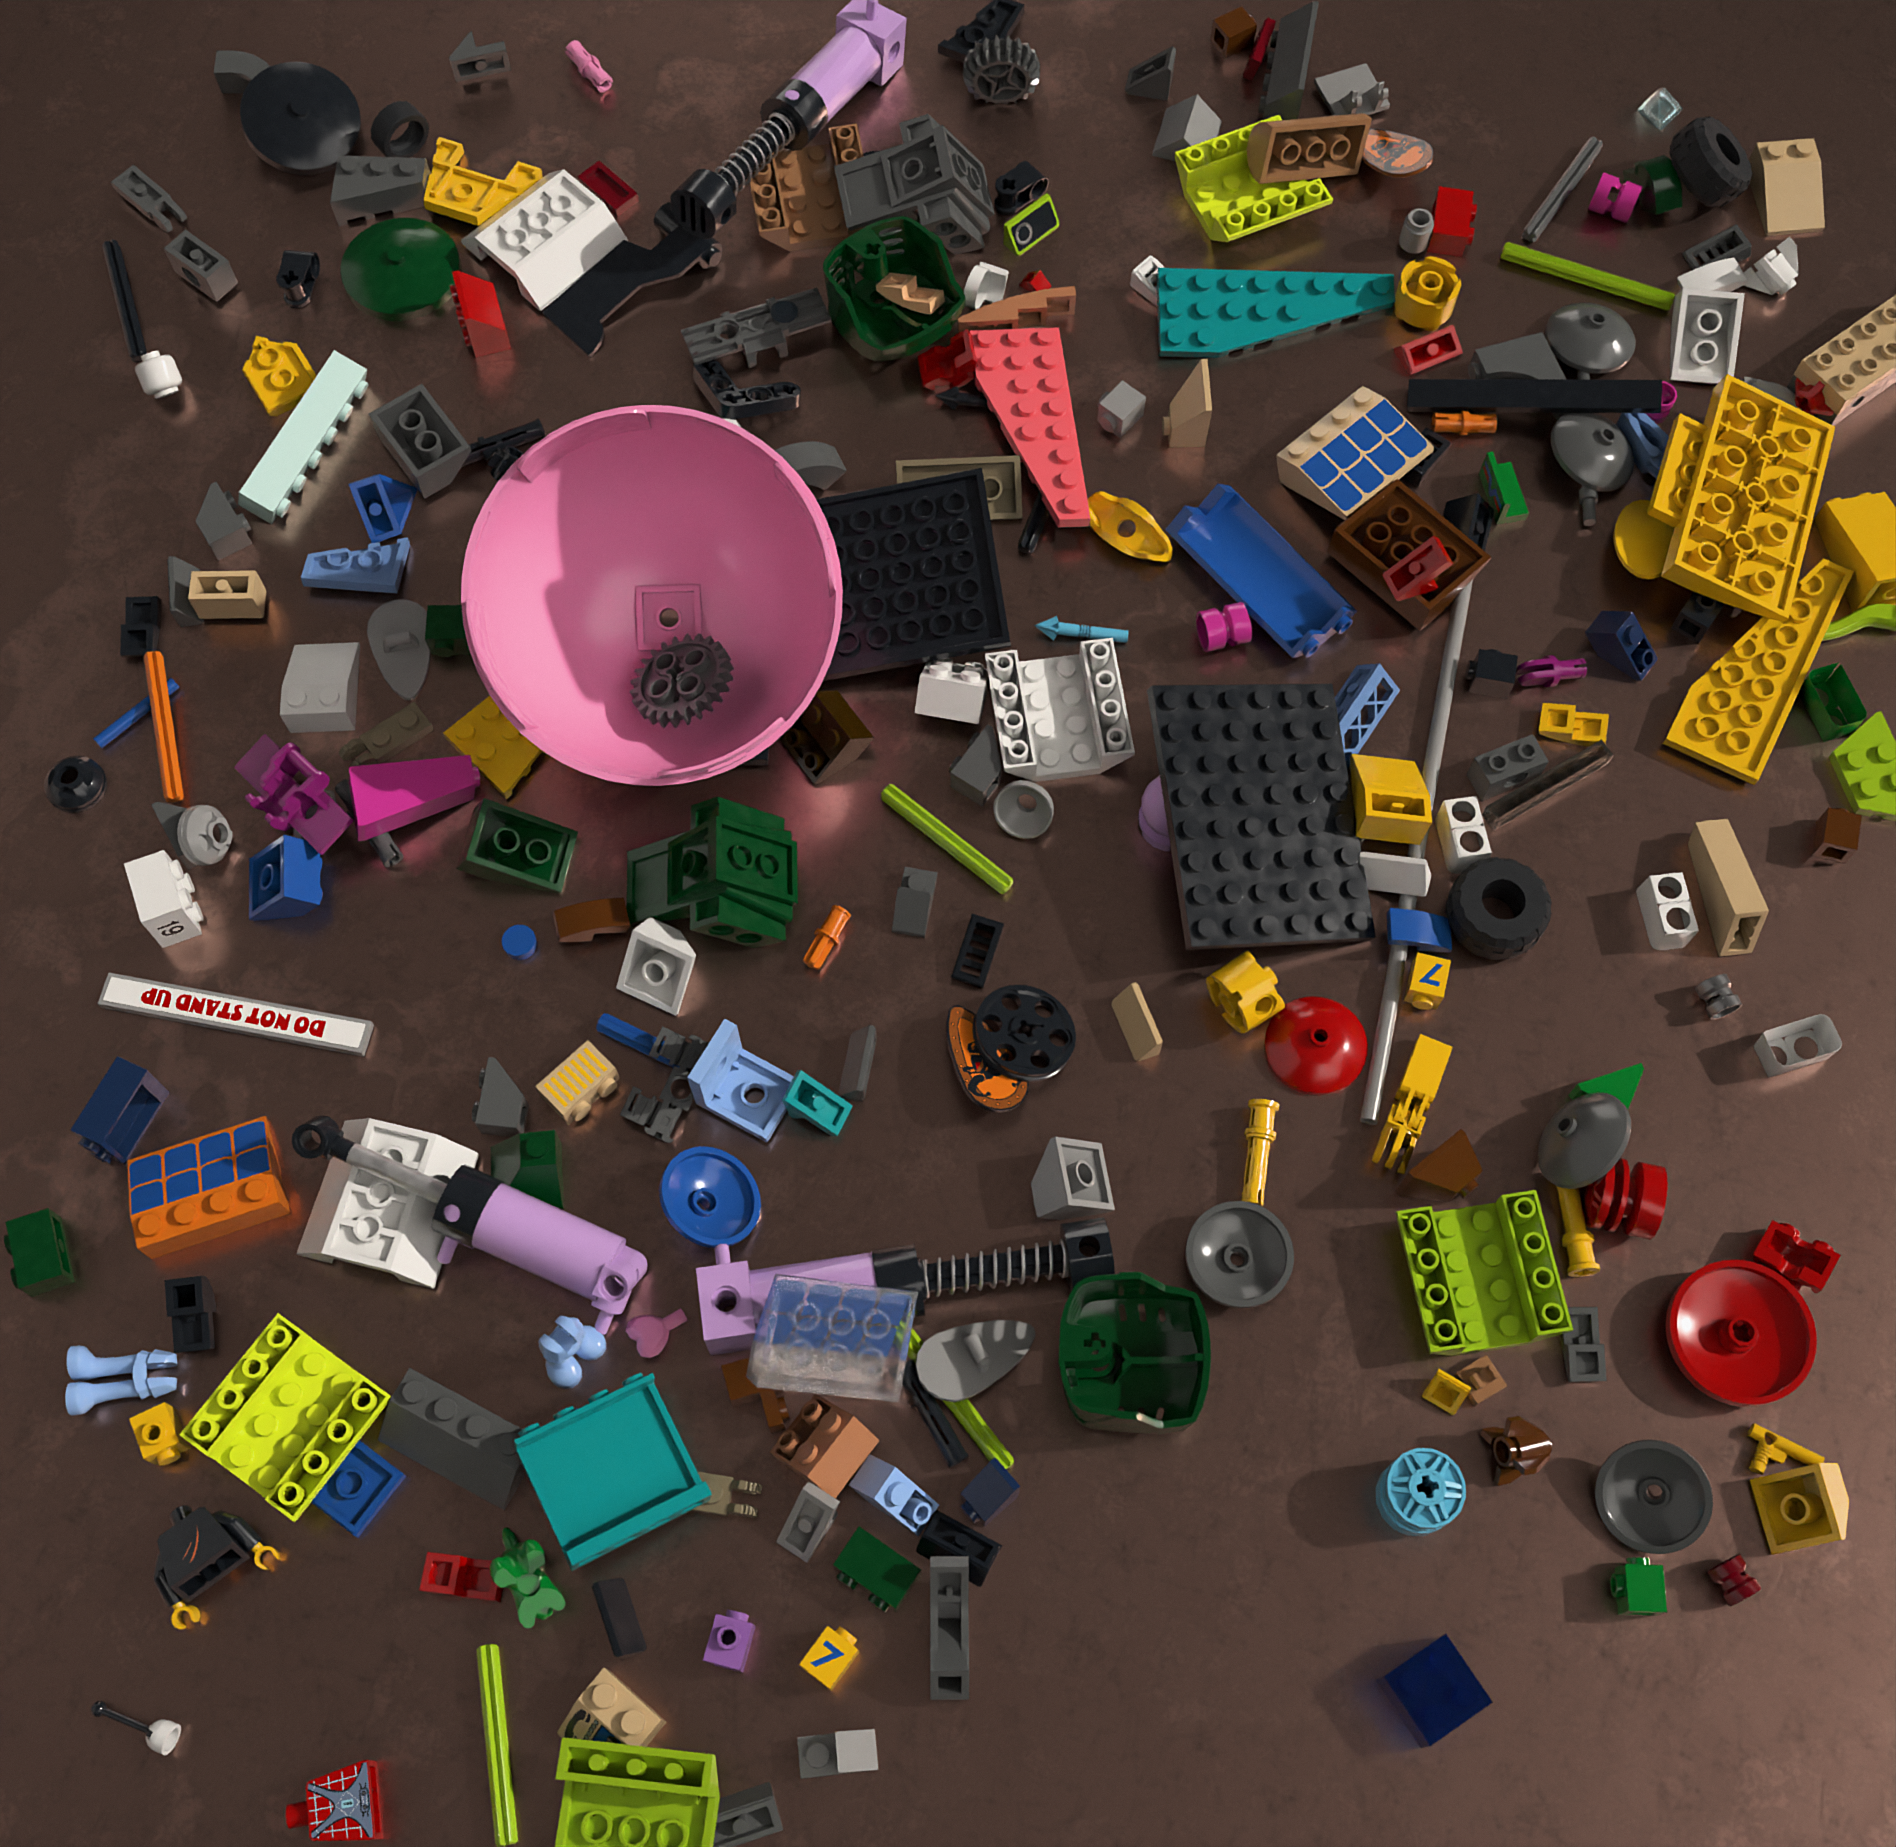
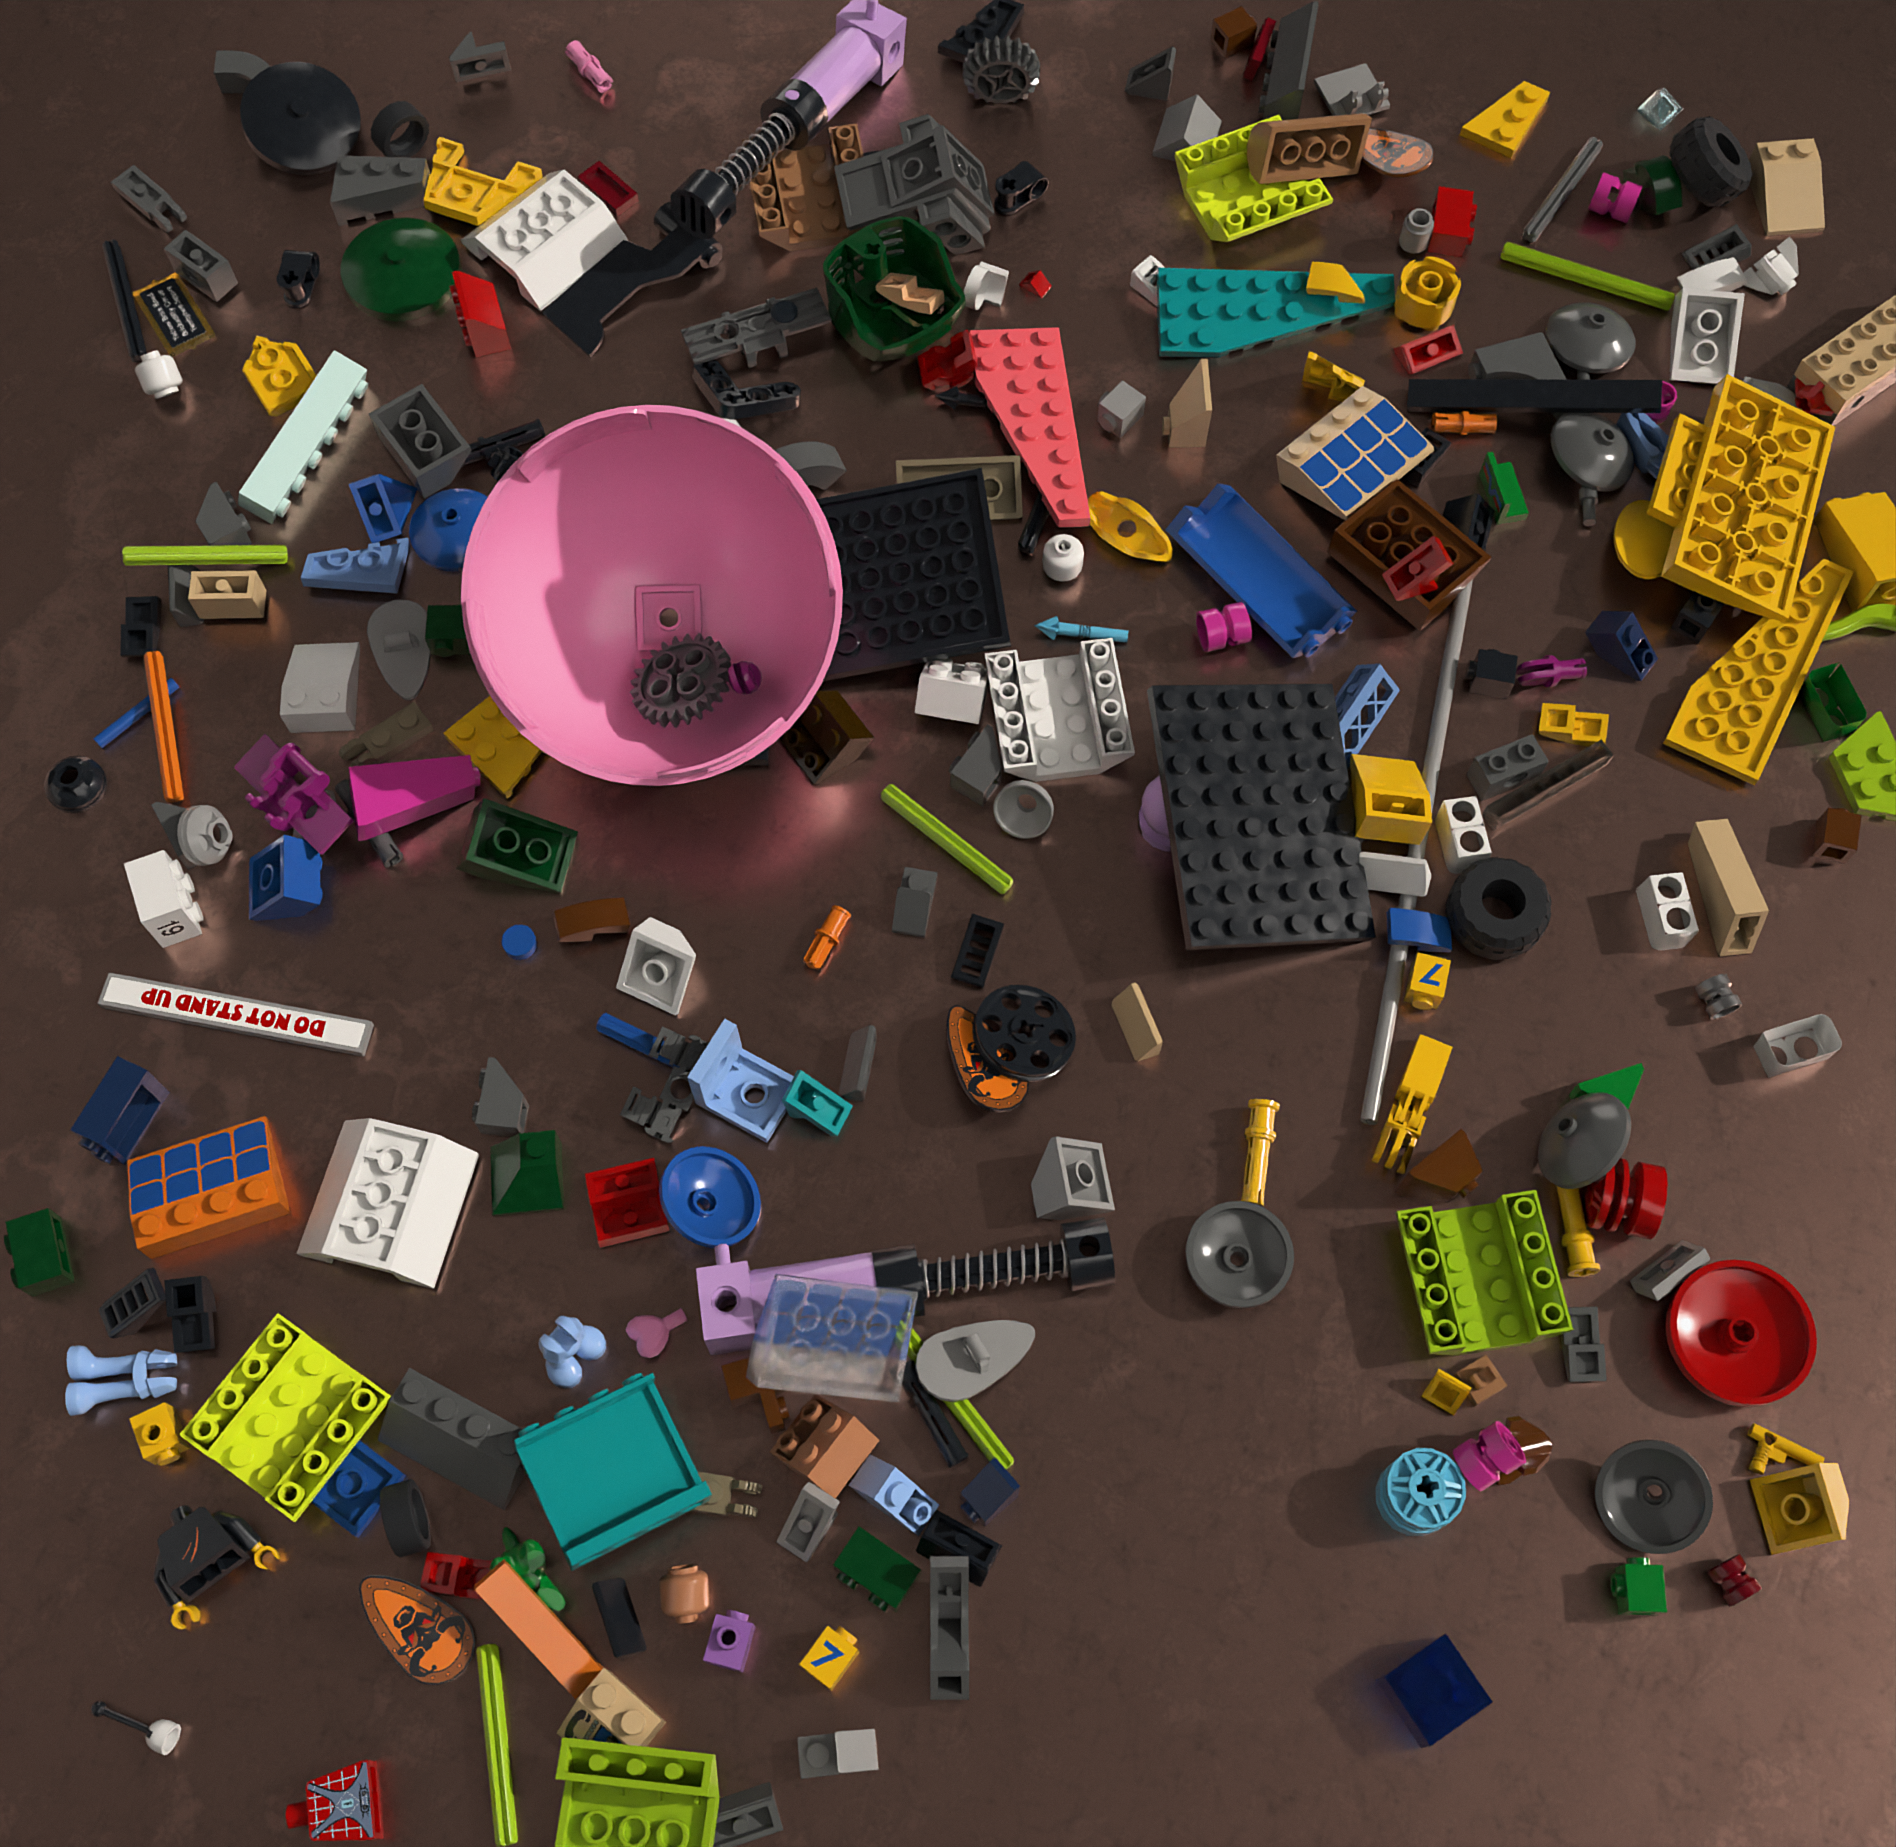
(130, 1307): none -> black slope
(173, 314): none -> piece
(204, 555): none -> lime axle
(405, 1518): none -> black tyre
(417, 1629): none -> shield
(443, 540): none -> blue dish
(501, 1222): lavender piece -> none
(538, 1628): none -> orange tile
(578, 1083): tan brick -> none
(626, 1202): none -> red slope
(684, 1592): none -> nougat head
(725, 874): dark green piece -> none
(744, 677): none -> magenta arm
(1021, 310): nougat slope -> none
(1030, 225): slope -> none
(1063, 557): none -> white head
(1149, 1361): dark green piece -> none
(1245, 992): yellow brick -> none
(1310, 1064): red dish -> none
(1326, 374): none -> yellow slope
(1333, 281): none -> yellow slope
(1487, 1457): none -> dark pink wheel
(1507, 120): none -> yellow wing
(1670, 1270): none -> light grey plate
(1794, 1258): red cylinder -> none

